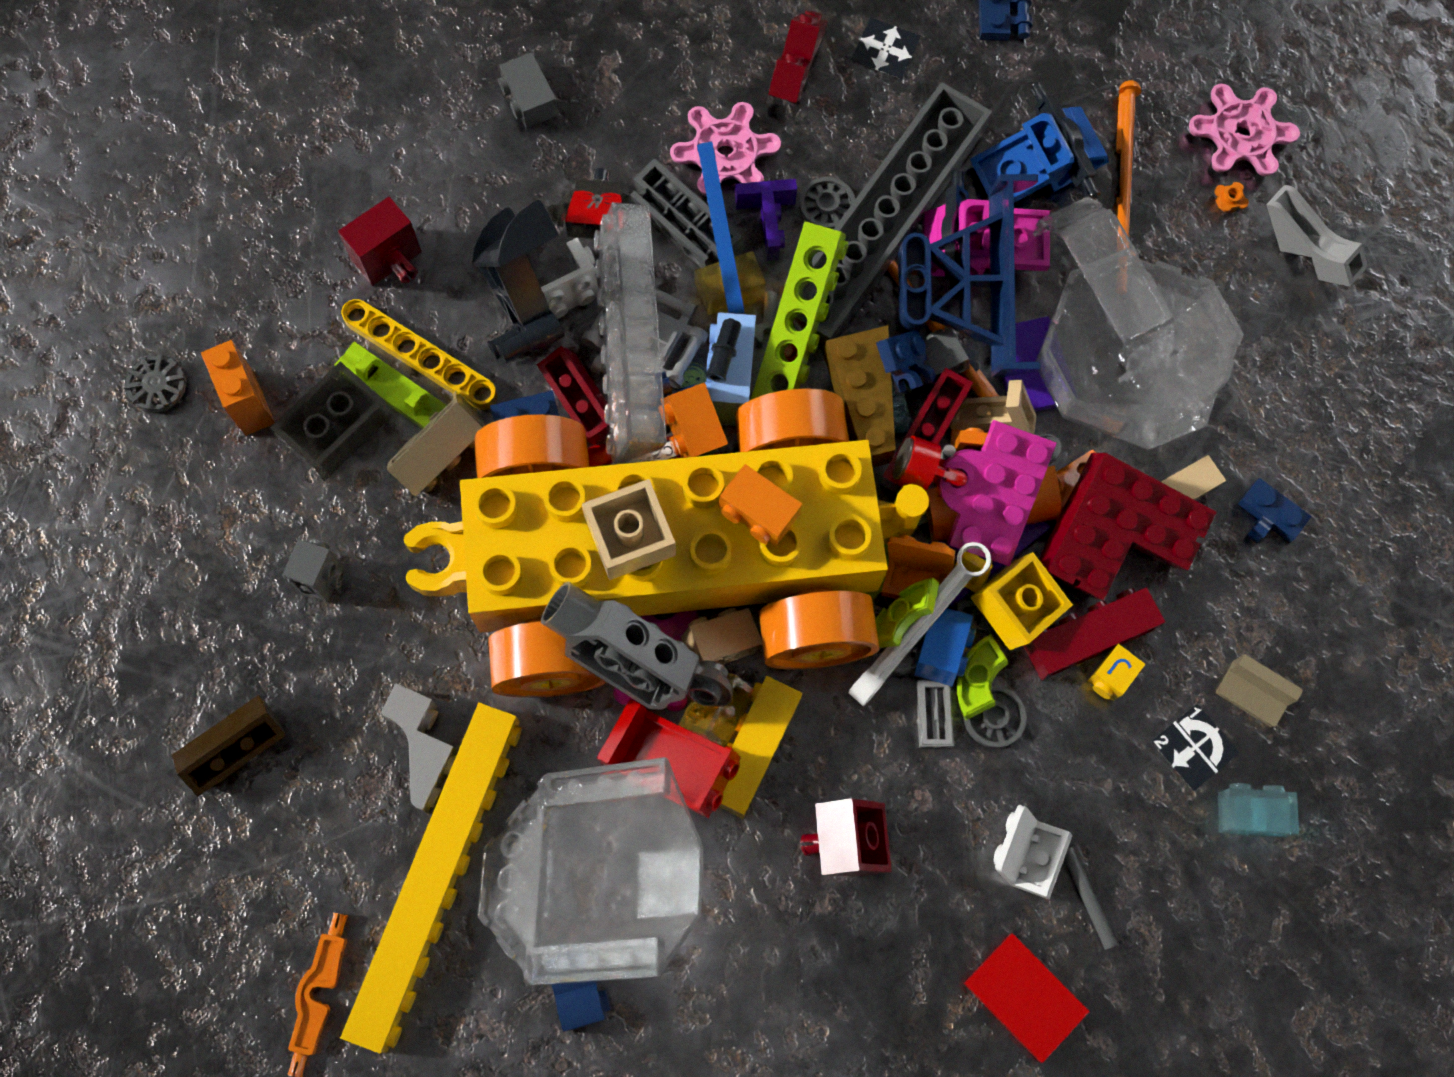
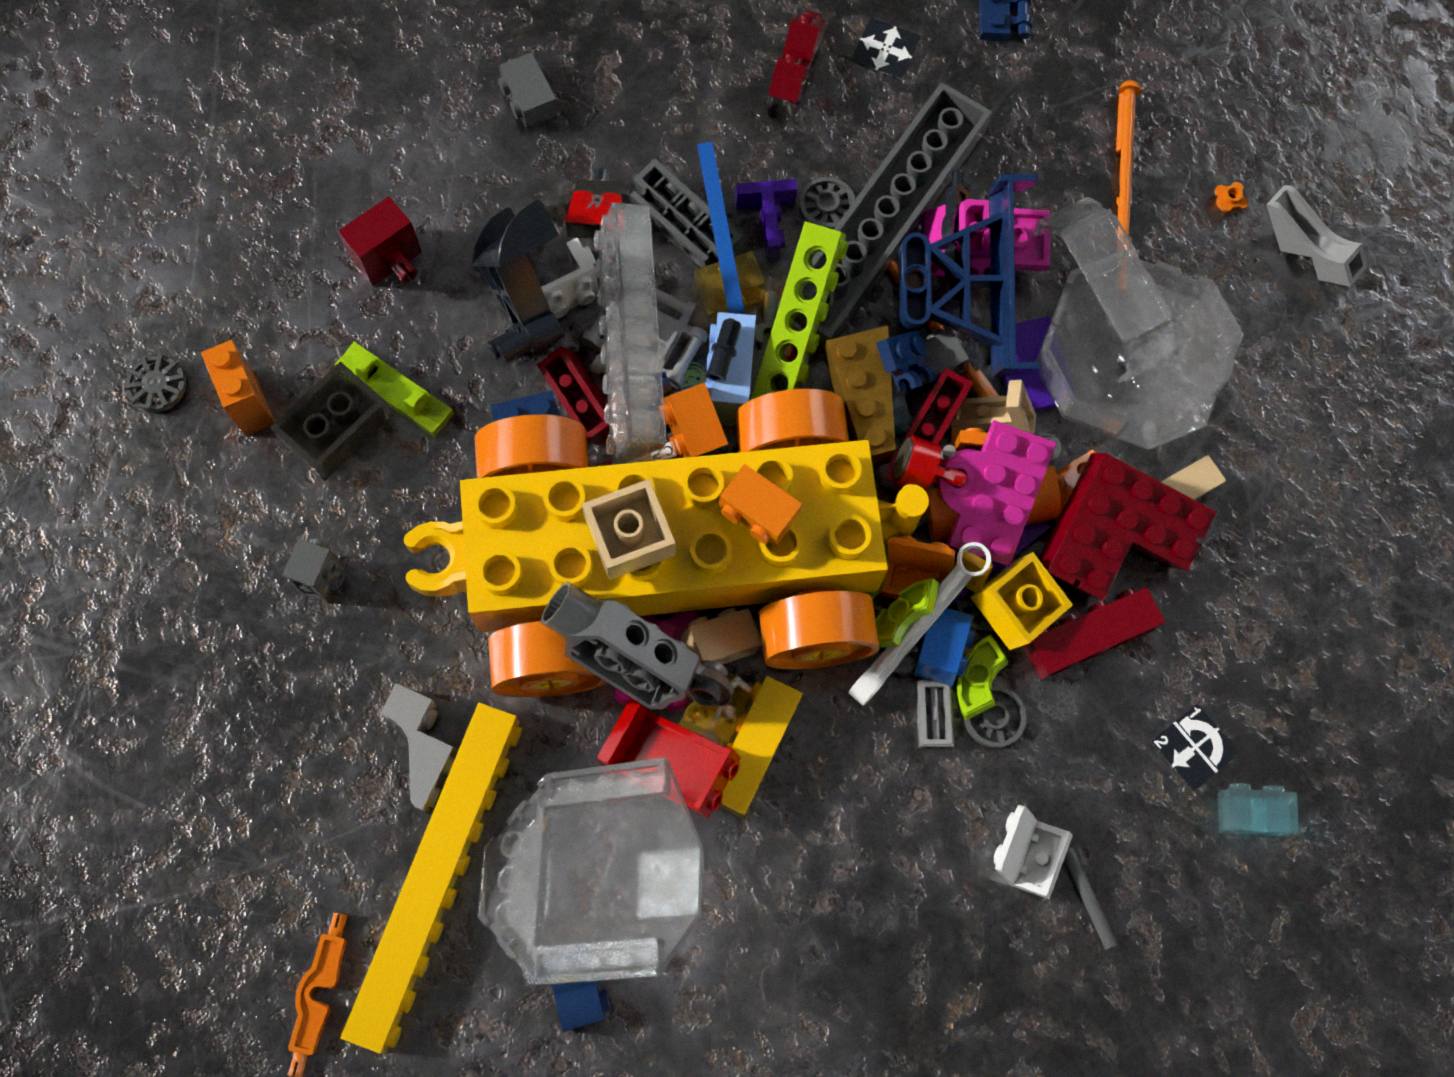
(227, 745): dark brown brick -> none
(420, 352): yellow beam -> none
(436, 446): dark tan wedge -> none
(598, 455): red tile -> none
(730, 132): bright pink plate -> none
(850, 838): brick -> none
(1026, 998): red tile -> none
(1053, 144): blue piece -> none
(1115, 673): yellow brick -> none
(1248, 114): bright pink plate -> none
(1258, 690): dark tan panel -> none
(1273, 512): dark blue plate -> none

